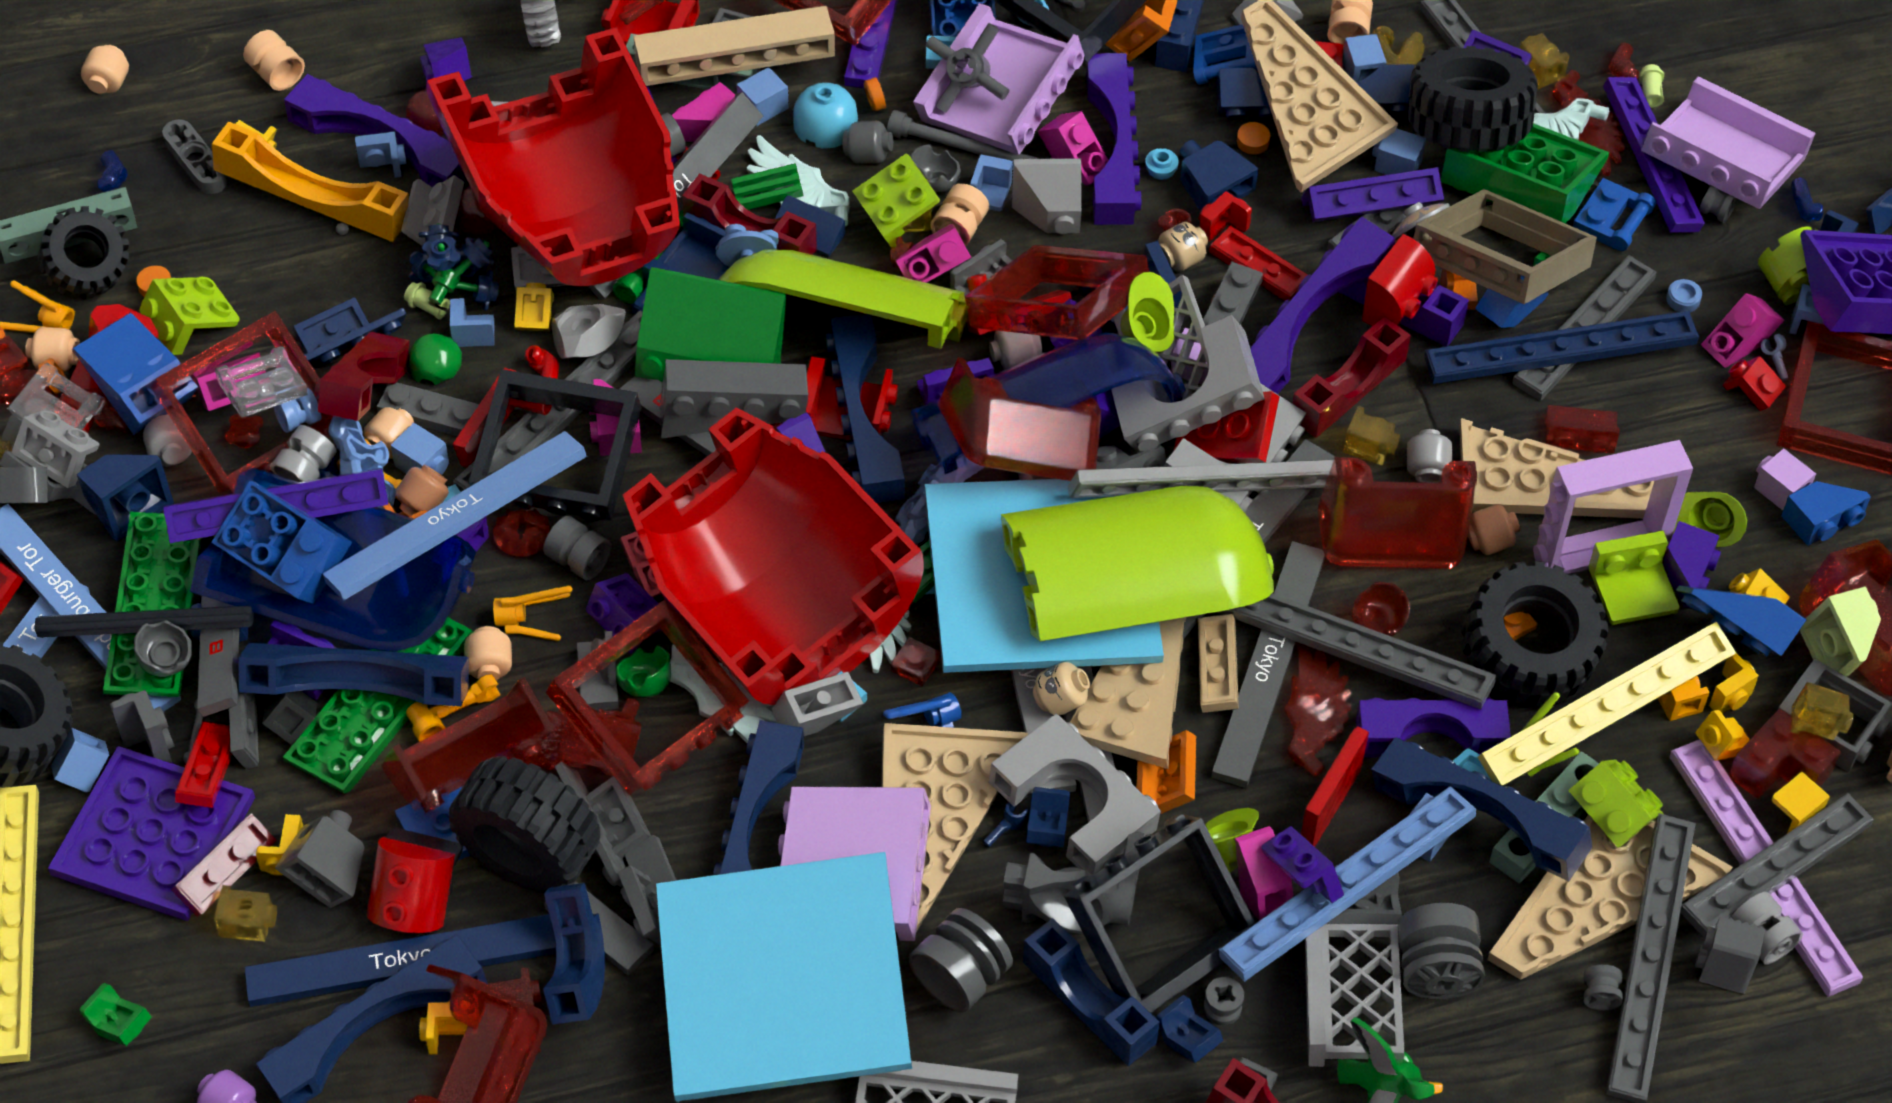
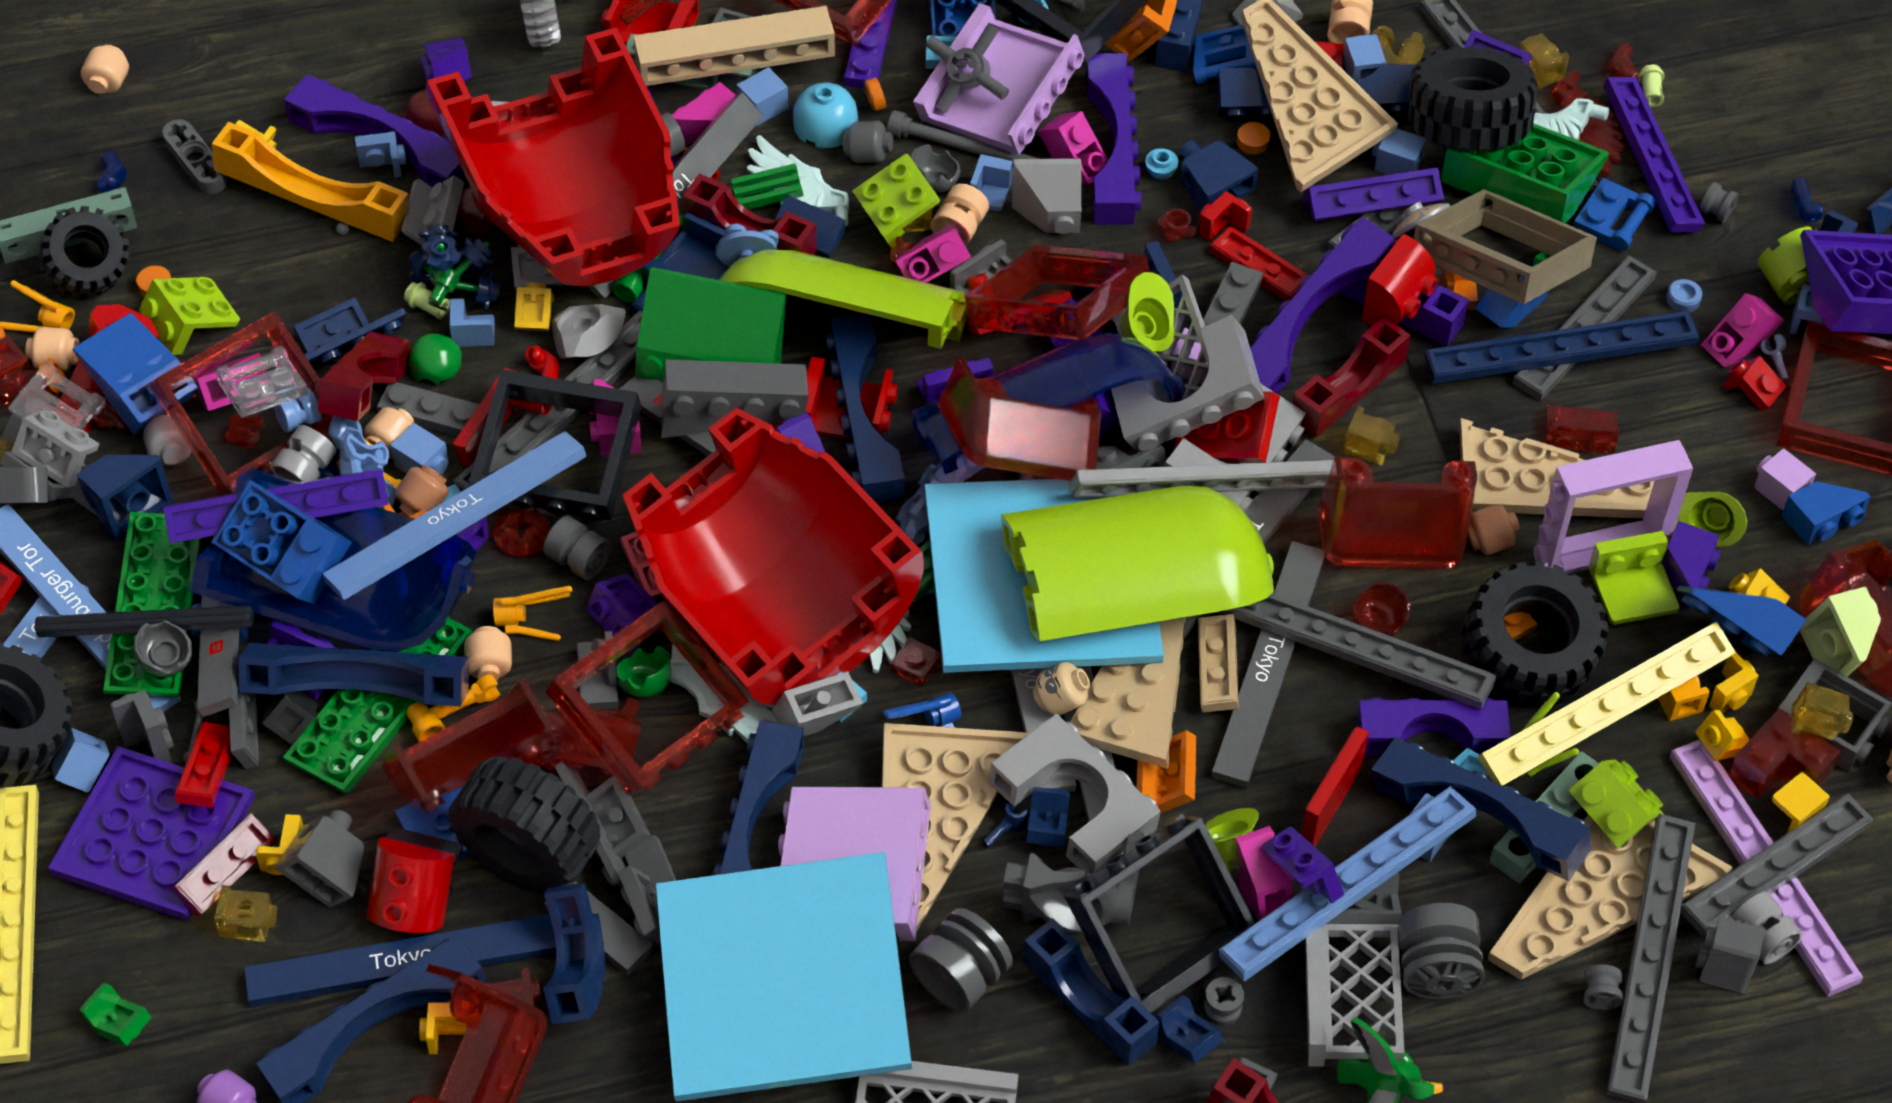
(274, 60): light nougat wheel -> none
(1014, 348): light grey head -> none
(1183, 245): tan head -> none
(1315, 707): clear red animal -> none
(1428, 455): light grey head -> none
(1729, 143): lavender panel -> none

